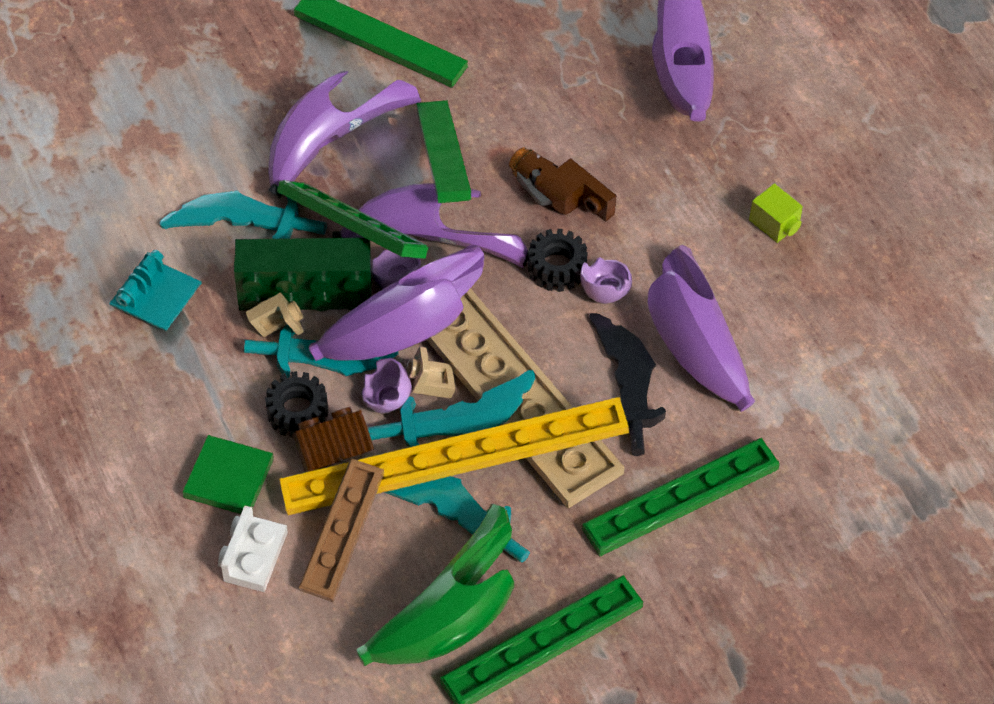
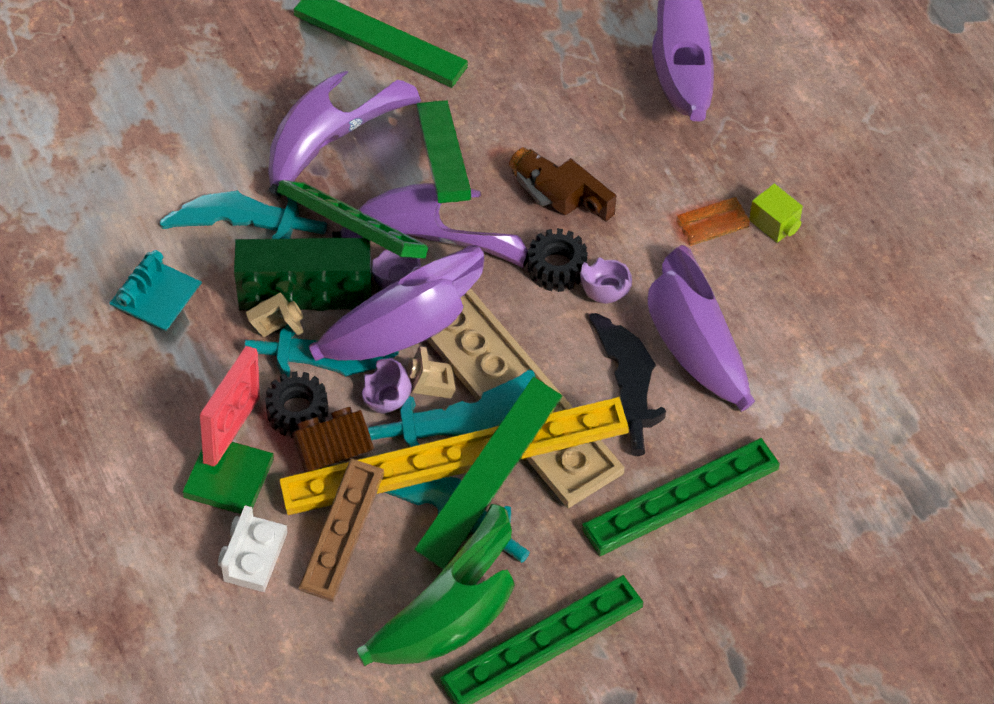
(230, 406): none -> coral tile
(488, 473): none -> green tile
(715, 224): none -> clear orange tile

